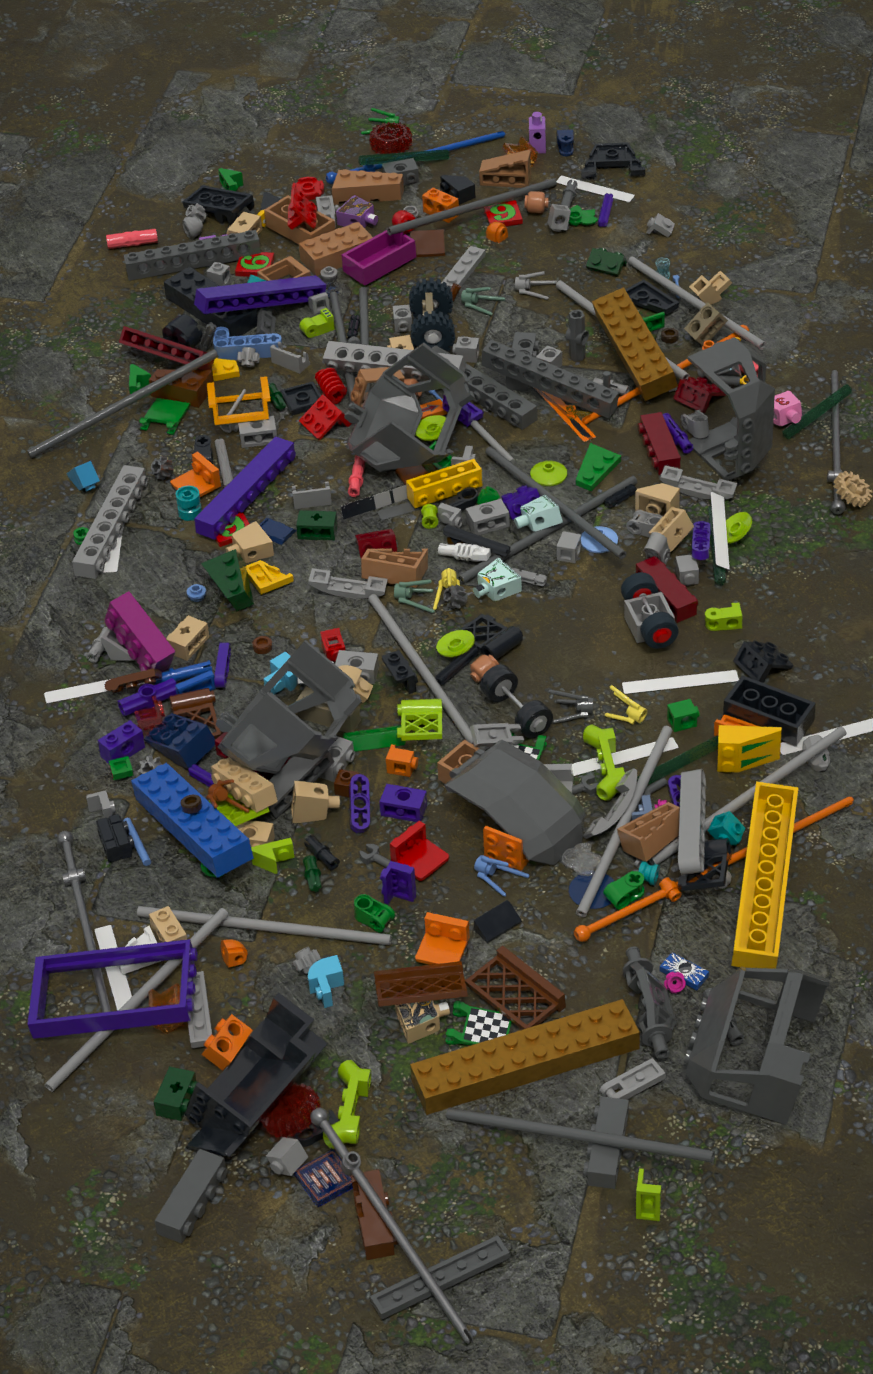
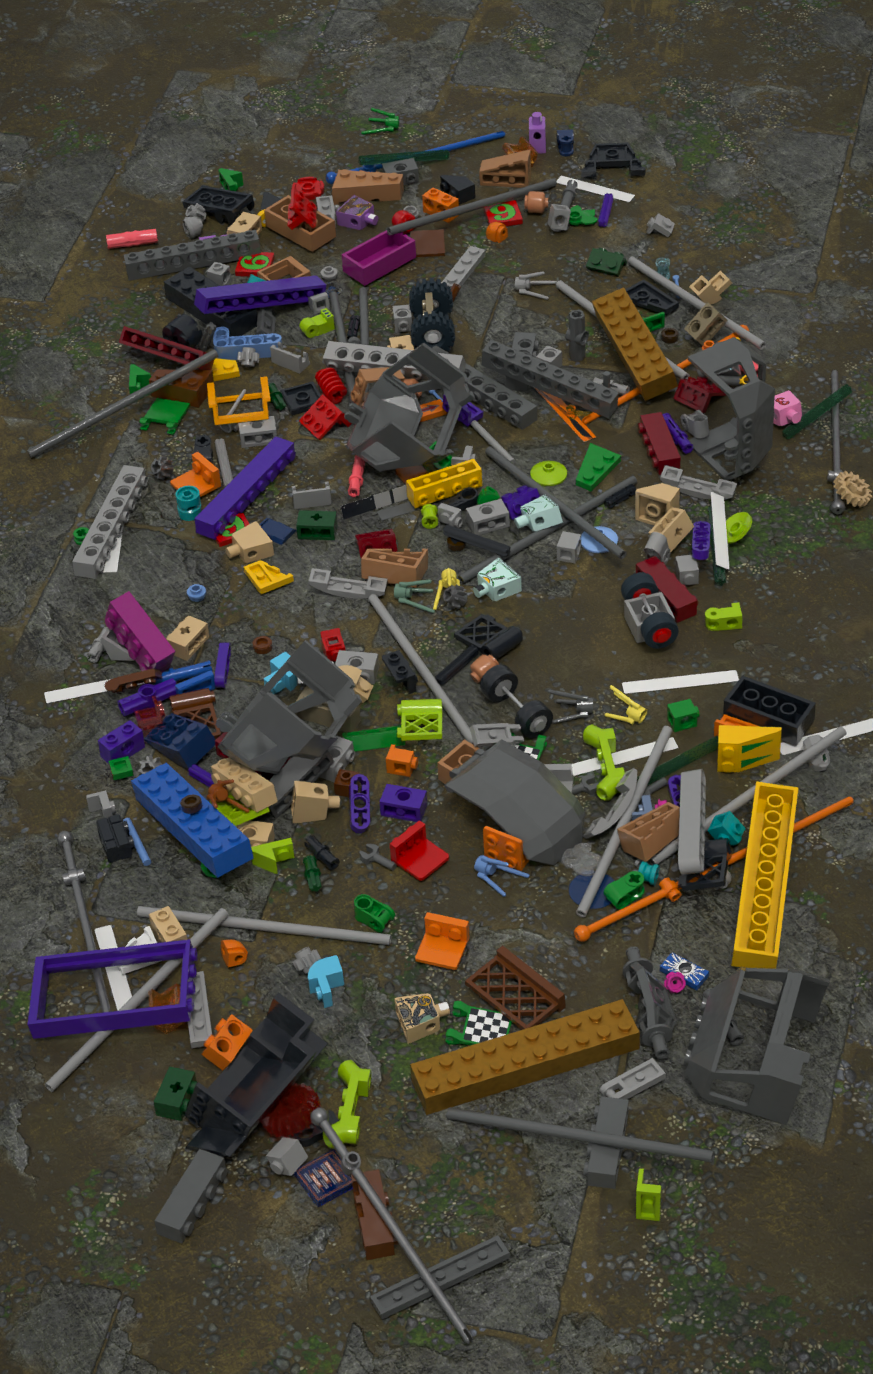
(84, 476): dark azure slope -> none
(231, 577): dark green wedge -> none
(329, 247): medium nougat brick -> none
(390, 138): clear red gear -> none
(398, 881): dark purple bracket -> none
(420, 982): reddish brown fence -> none
(430, 427): lime dish -> none
(455, 643): lime dish -> none
(465, 552): white hinge -> none
(468, 348): light grey brick -> none
(469, 297): sand green plant -> none
(496, 921): black slope -> none
(531, 577): light grey axle -> none
(644, 522): light grey piece -> none
(758, 658): black bracket -> none

